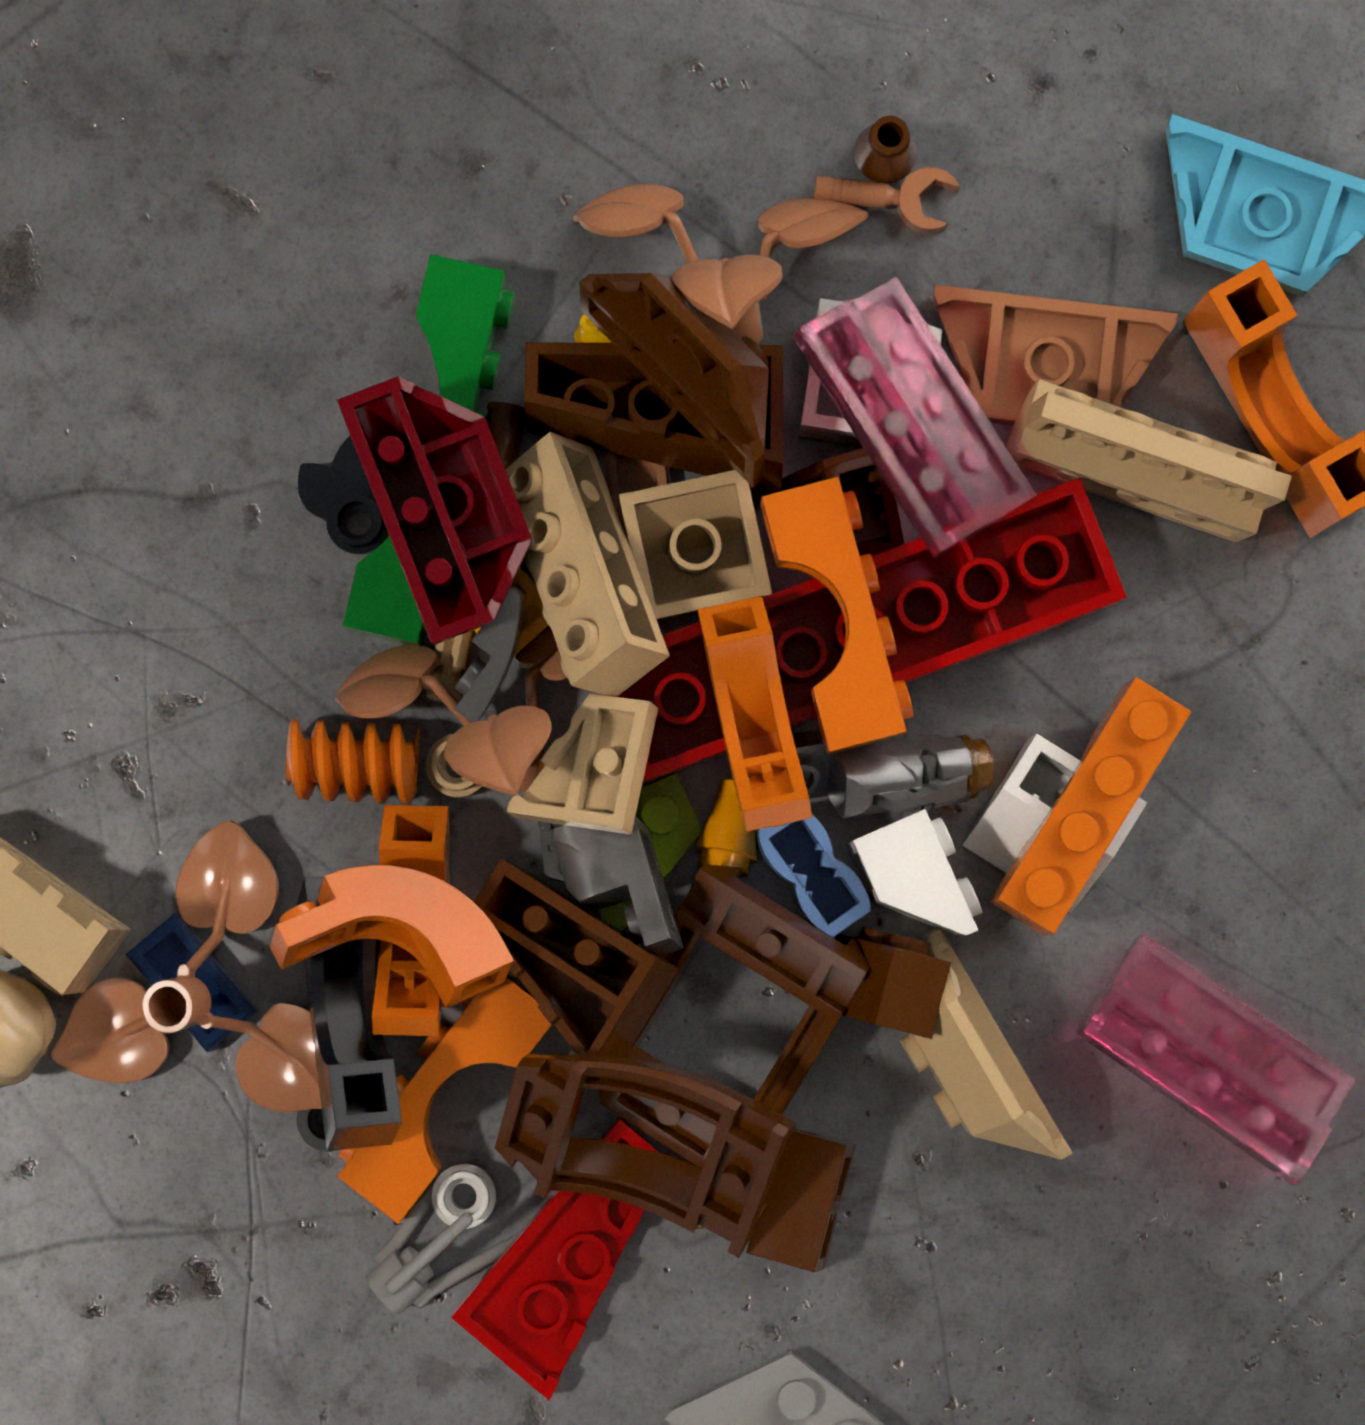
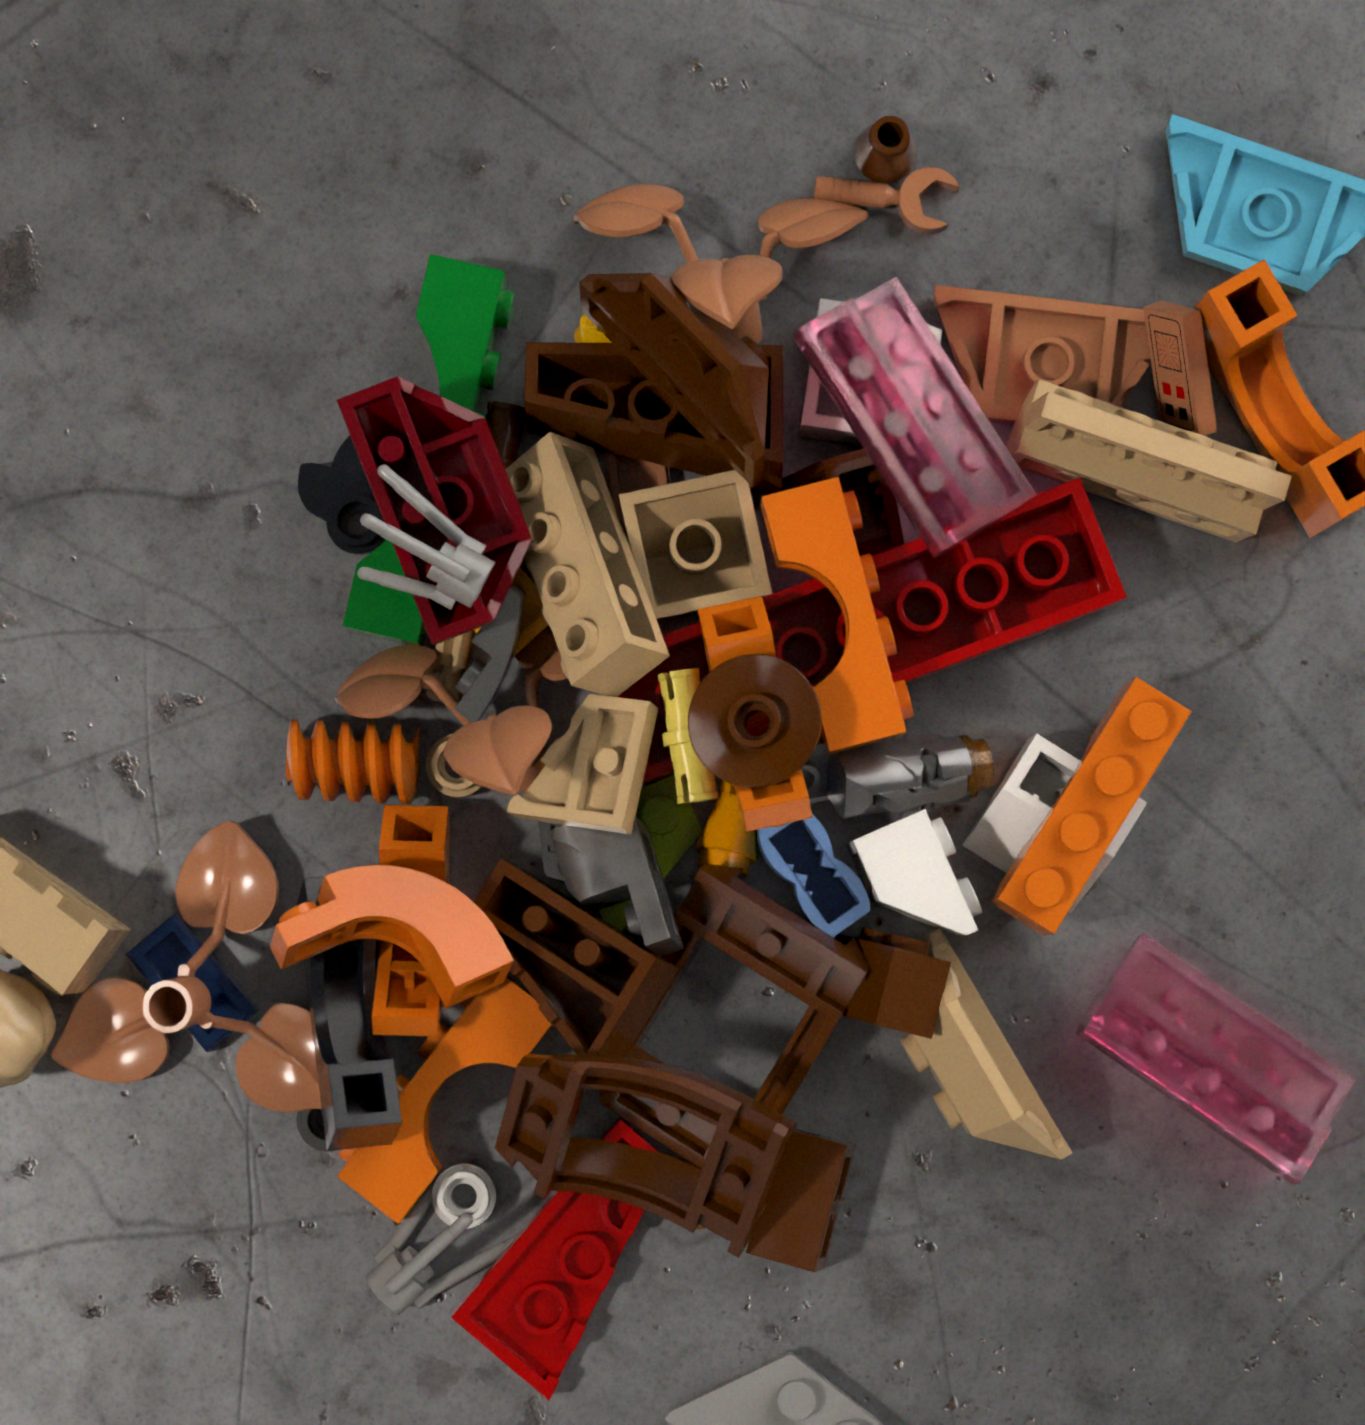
(457, 571): none -> light grey plant
(692, 778): none -> light yellow pin
(731, 697): none -> reddish brown dish
(1180, 367): none -> nougat tile

